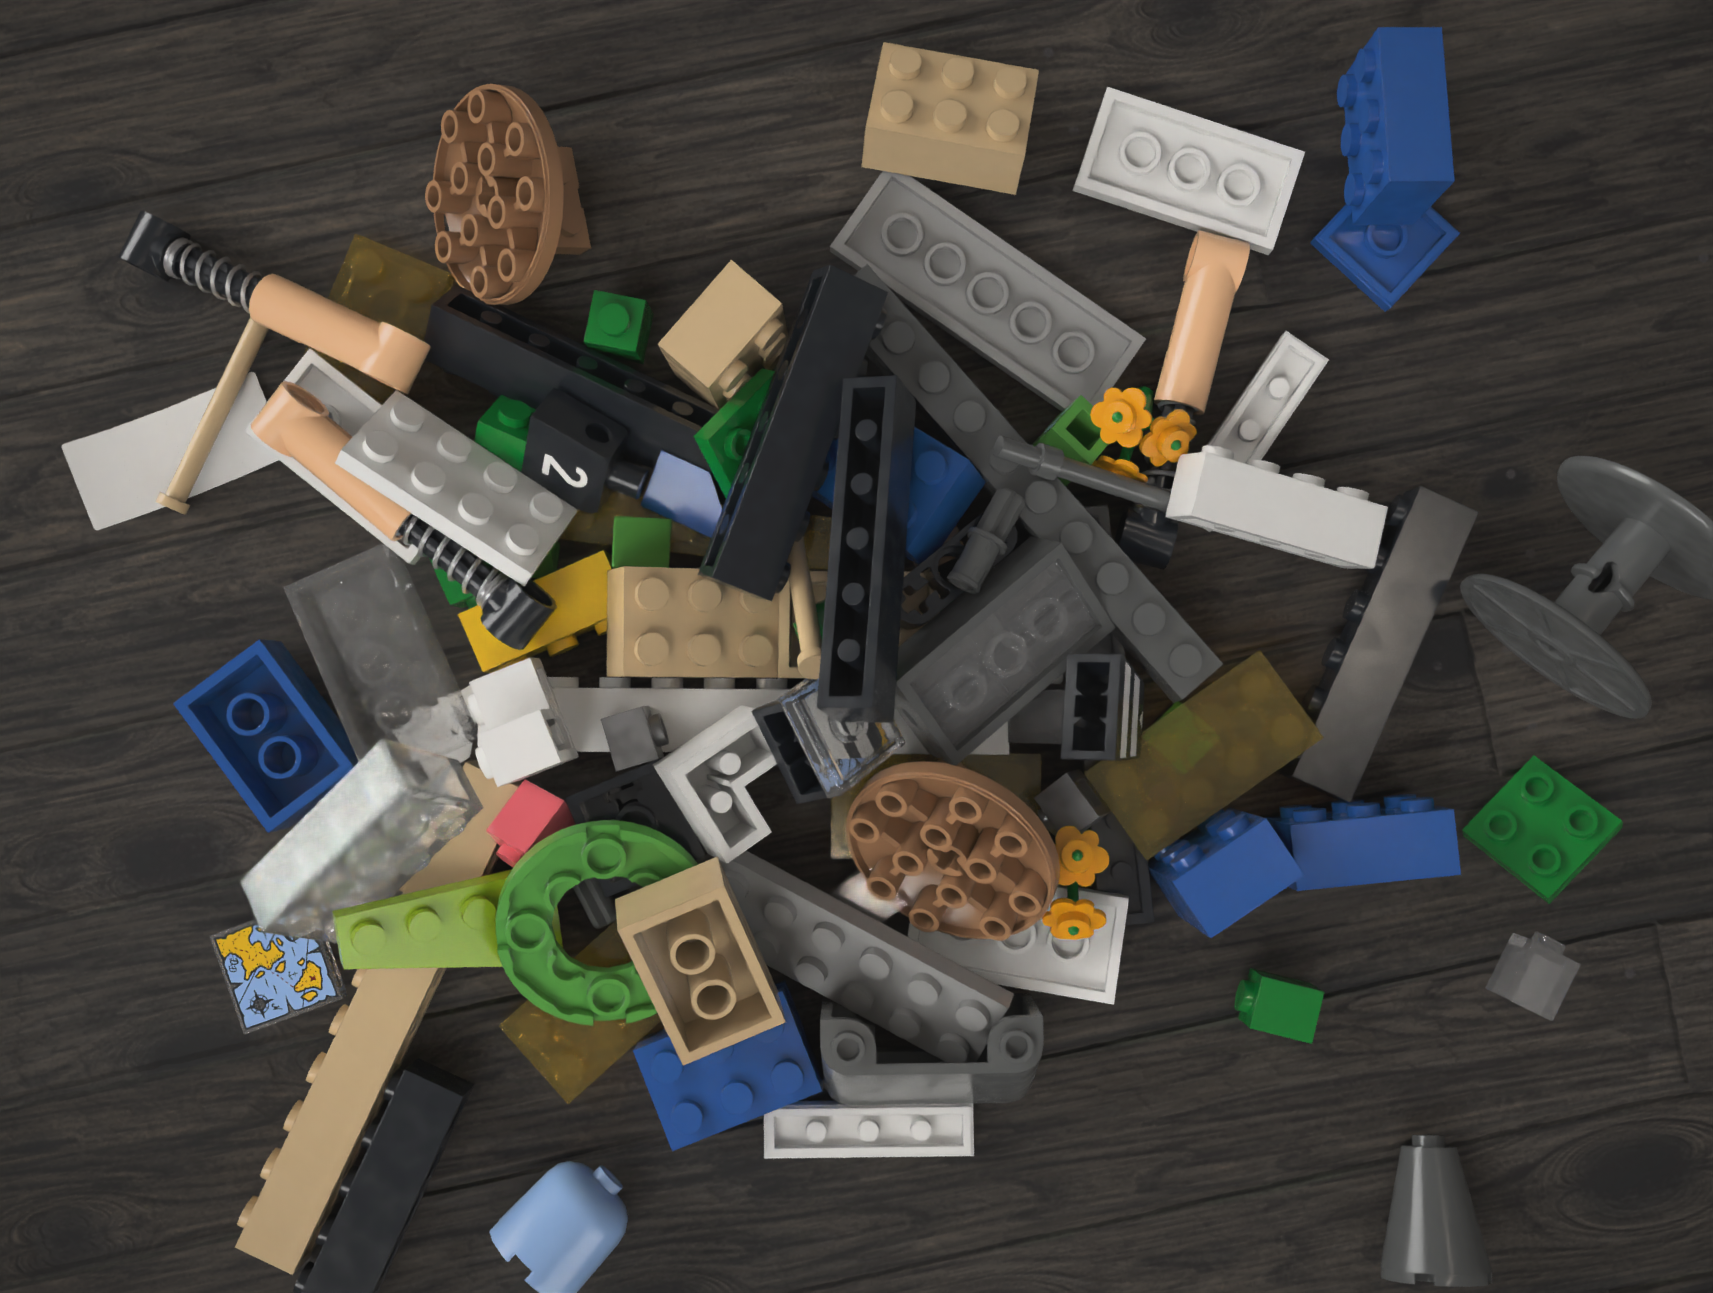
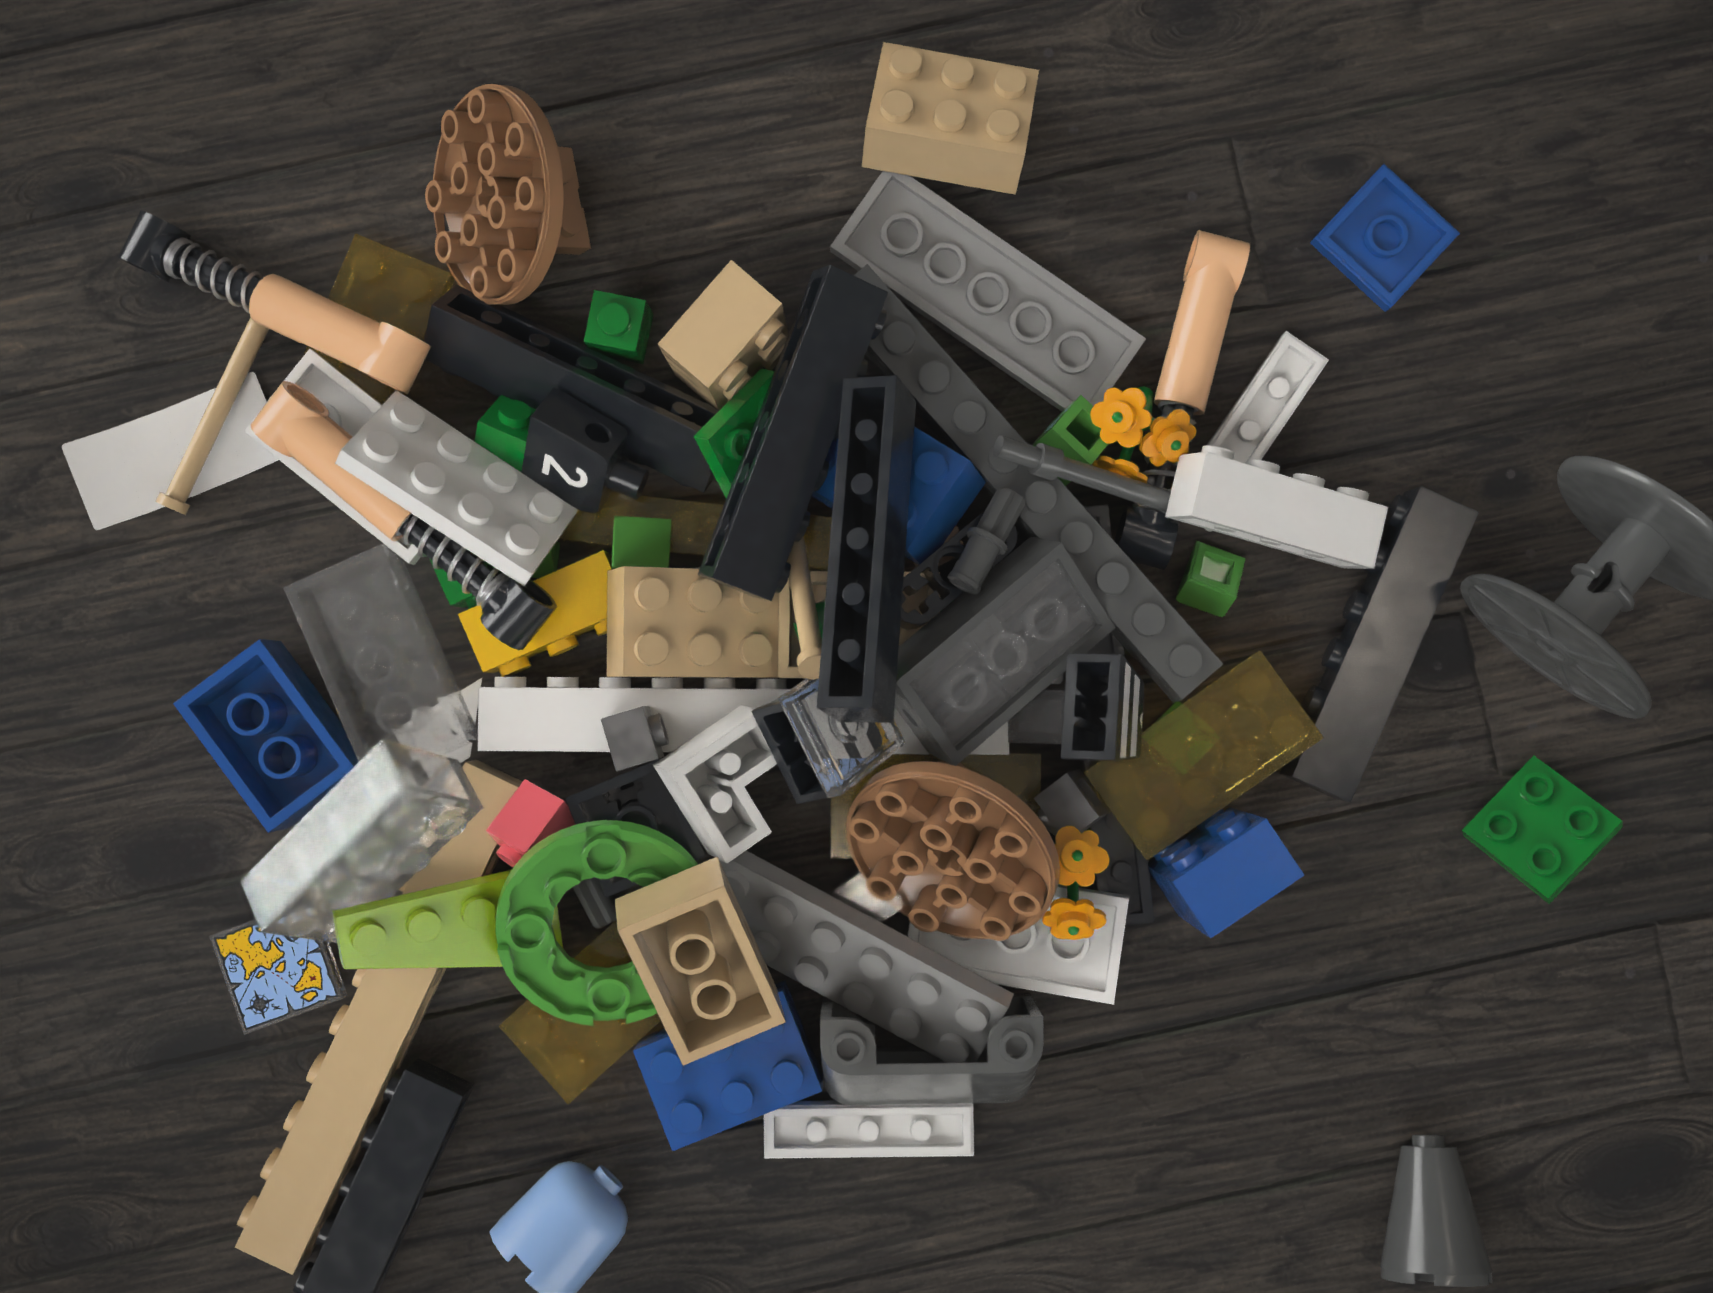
(521, 721): white brick -> none
(683, 494): sticker -> none
(1188, 170): white plate -> none
(1211, 579): none -> bright green slope
(1279, 1005): green brick -> none
(1369, 841): blue brick -> none
(1396, 126): blue brick -> none
(1533, 974): clear brick -> none

